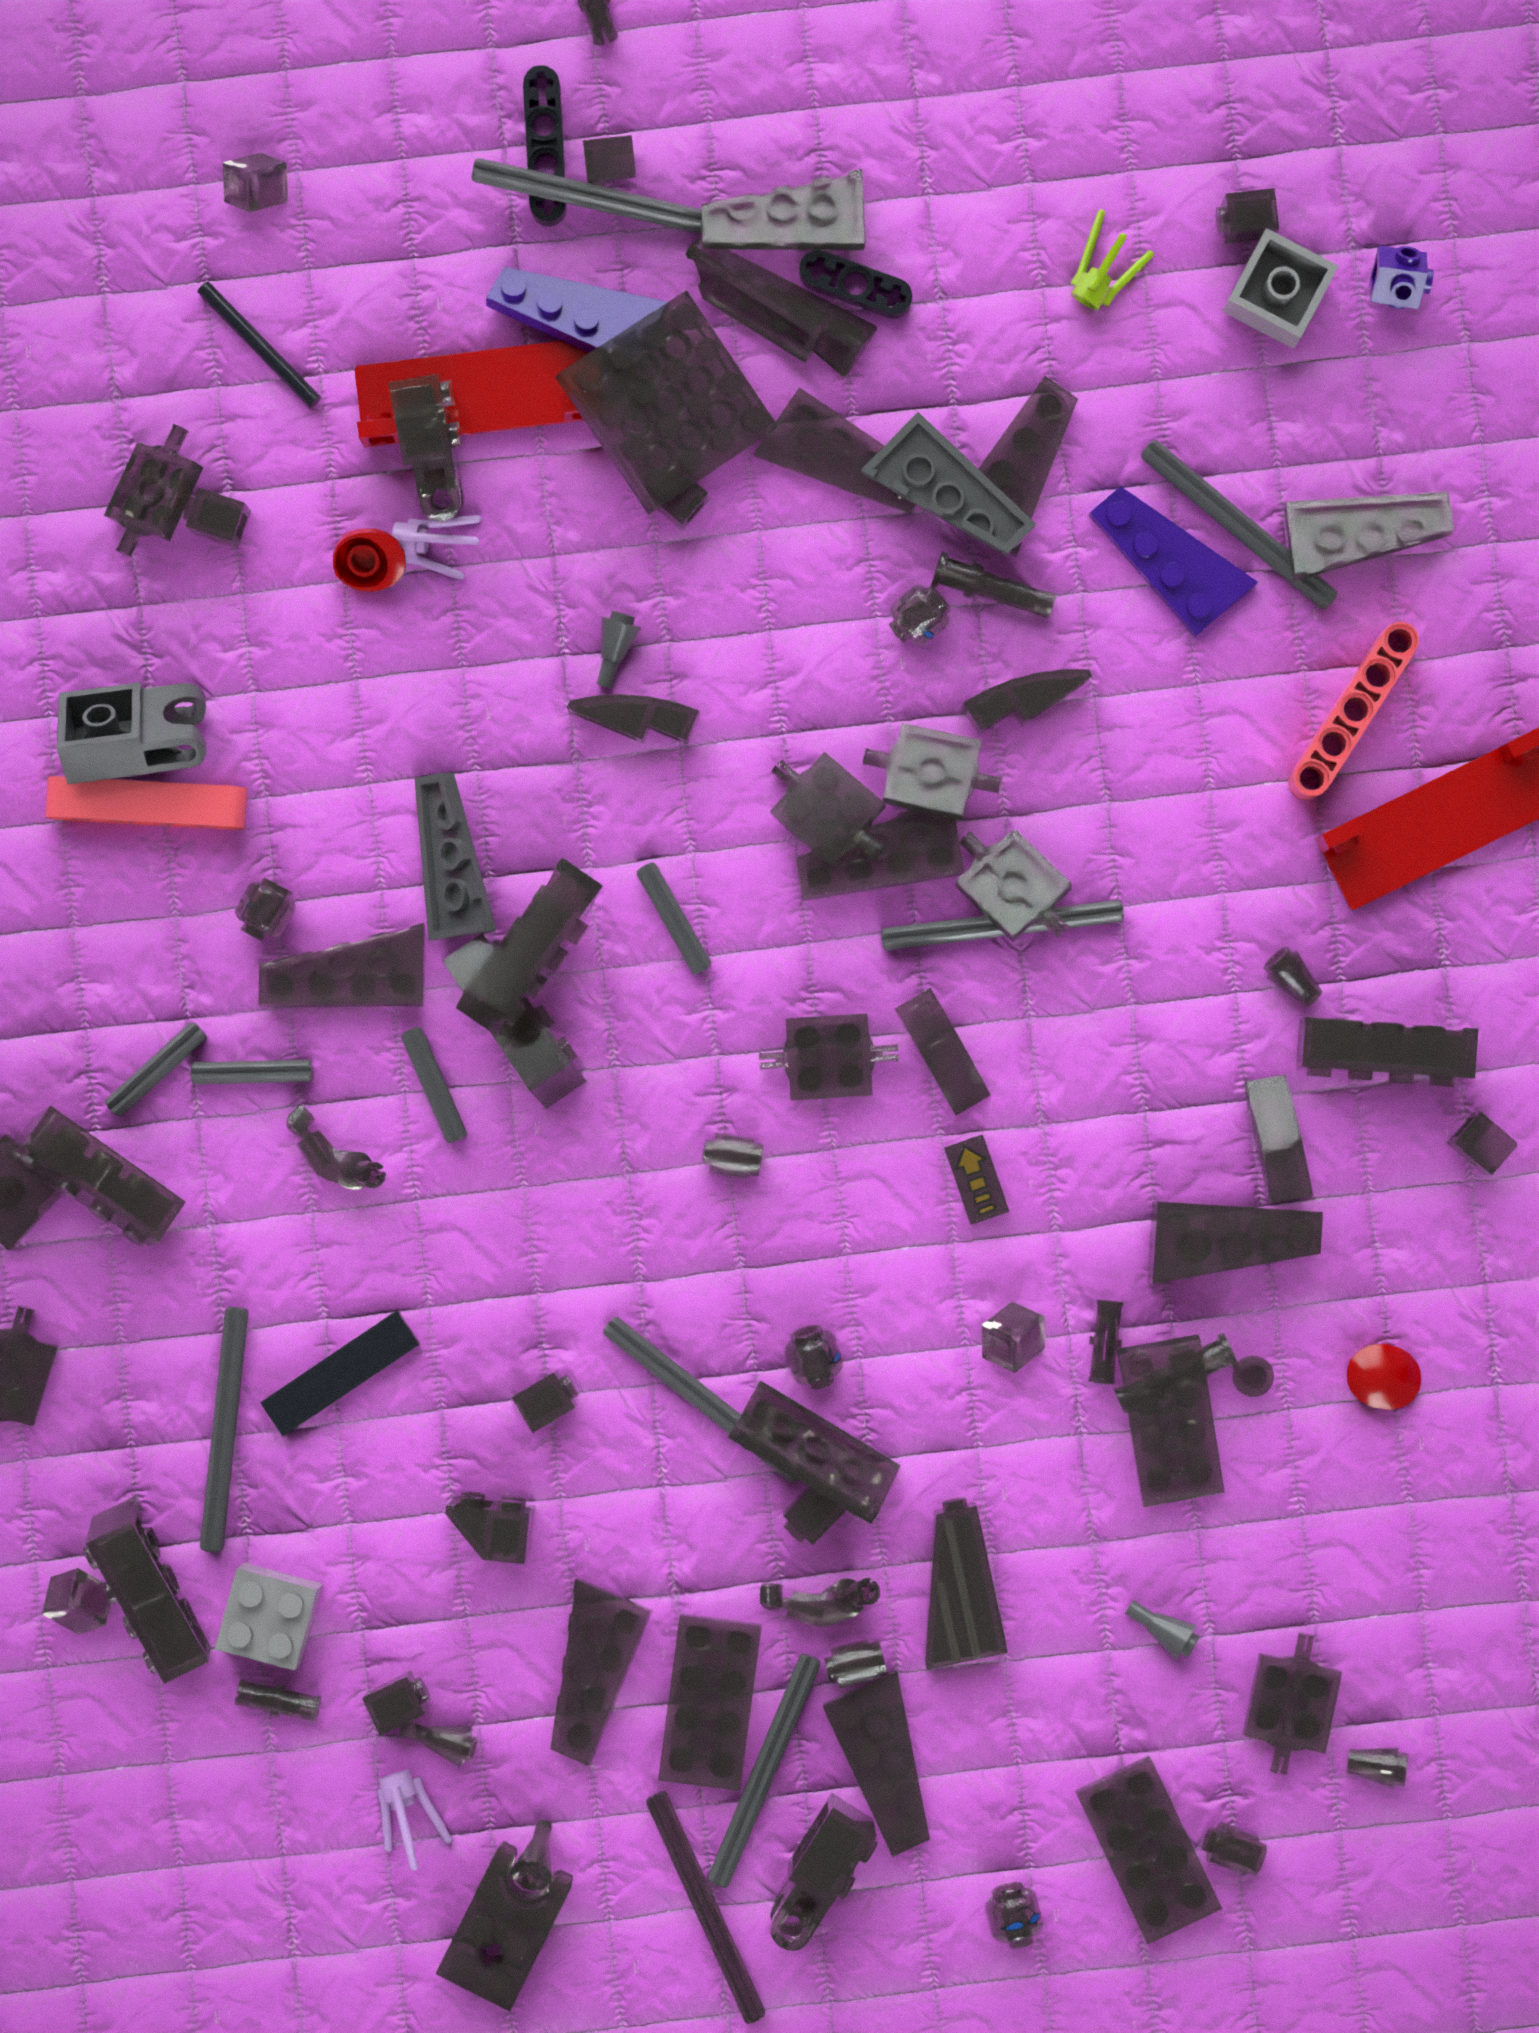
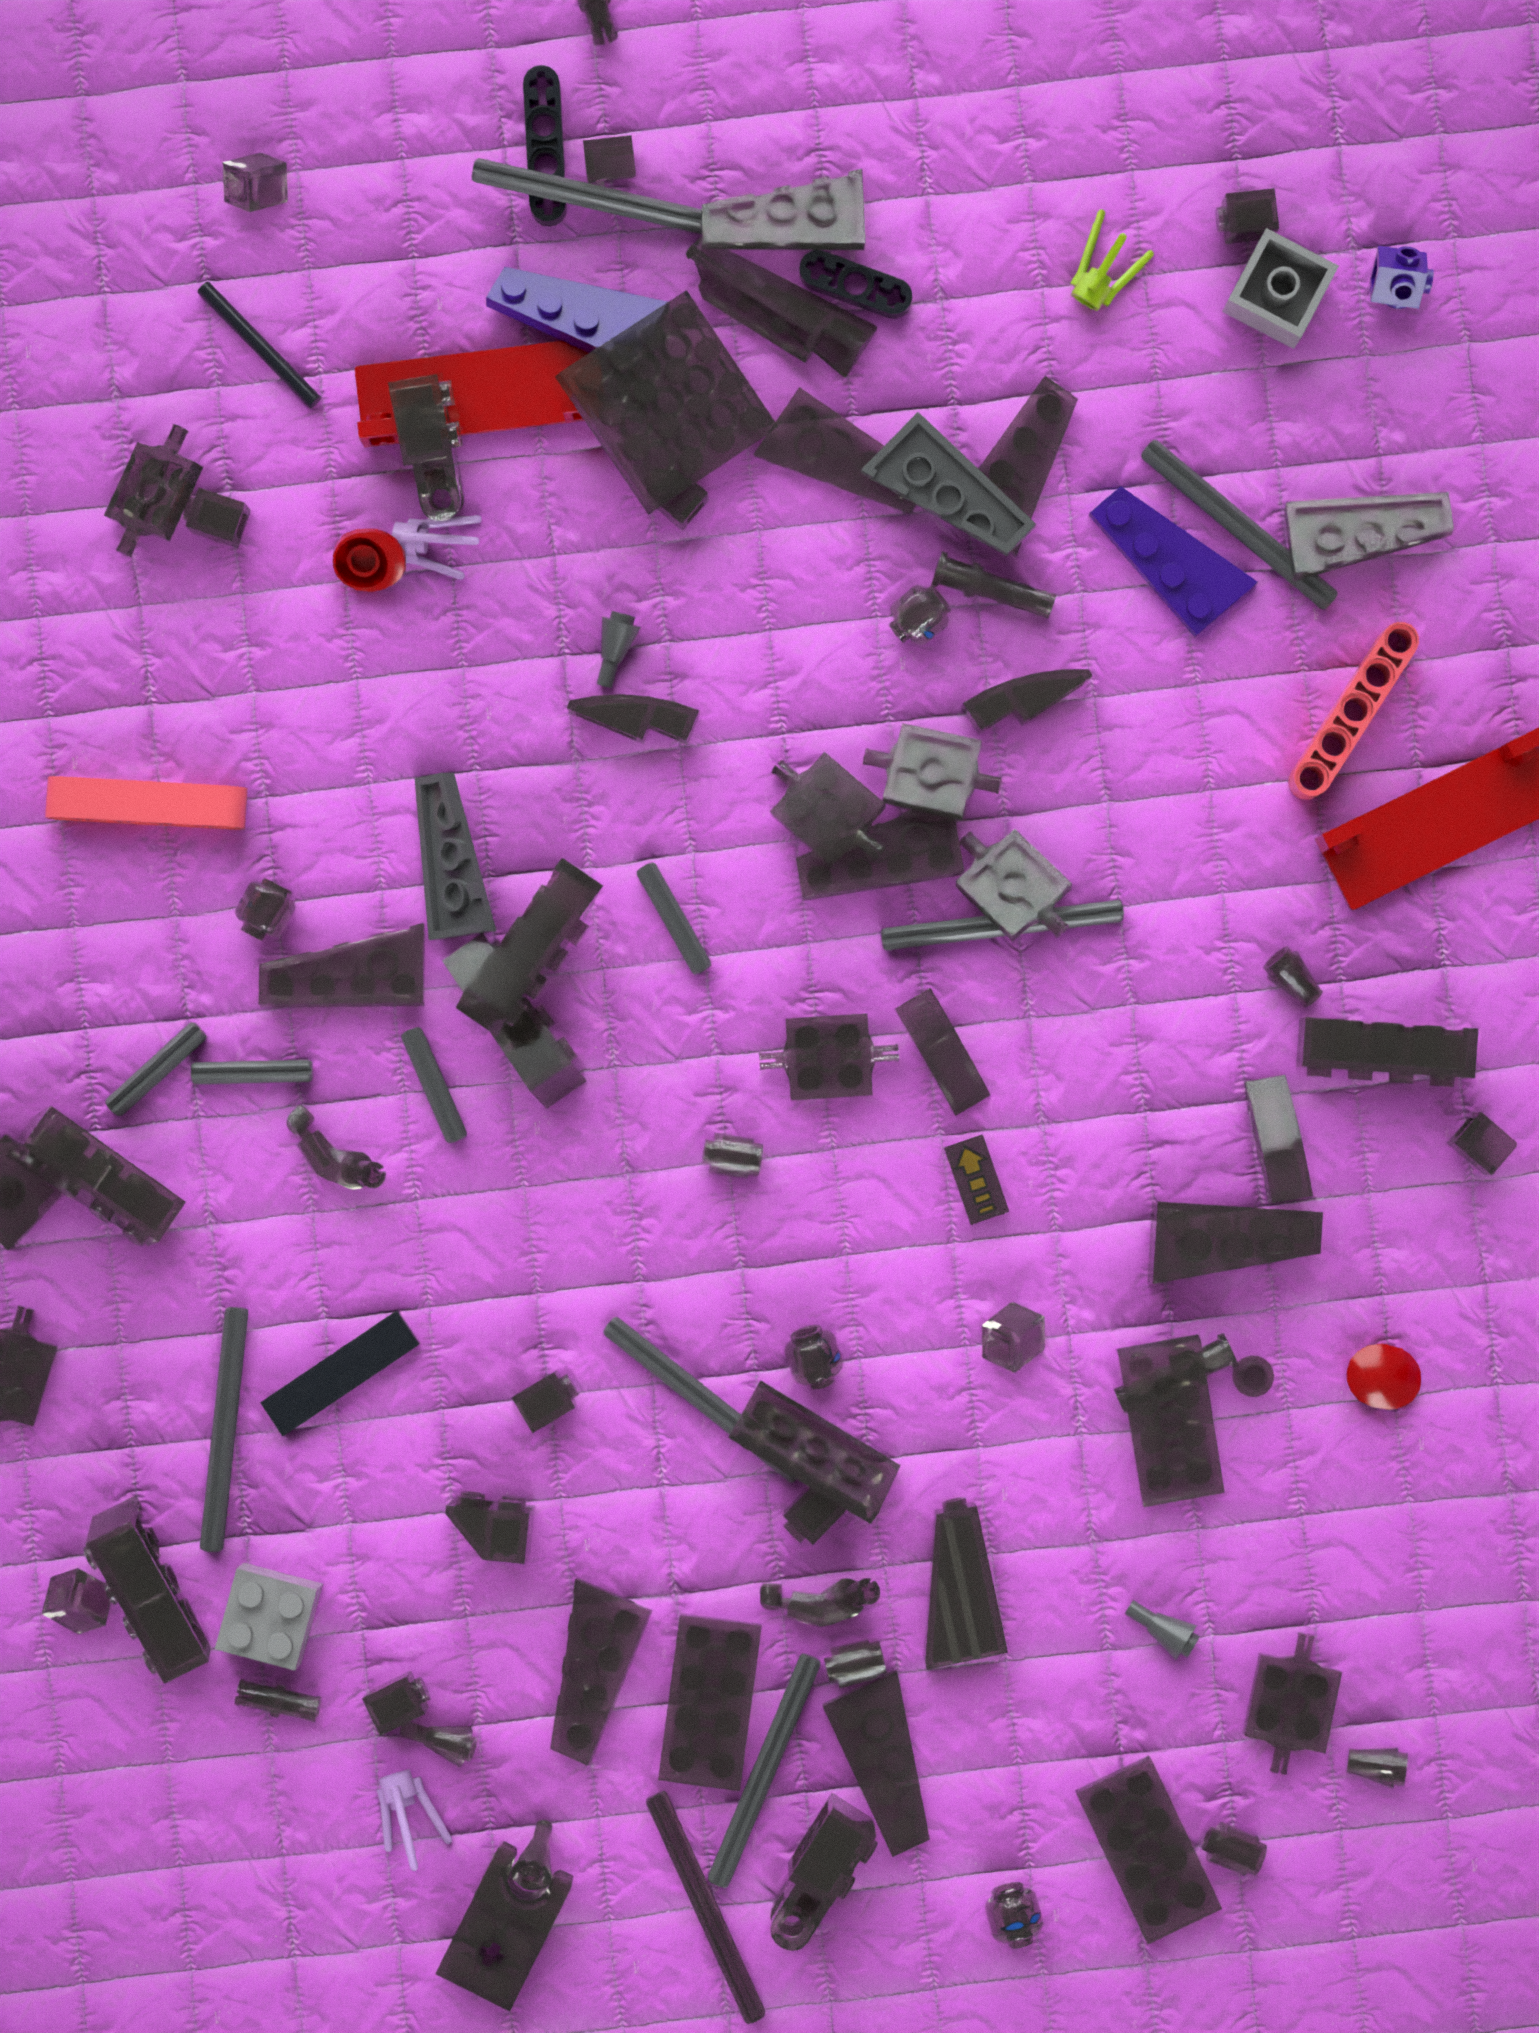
(129, 731): dark grey brick -> none
(1103, 1370): clear smoke pin -> none

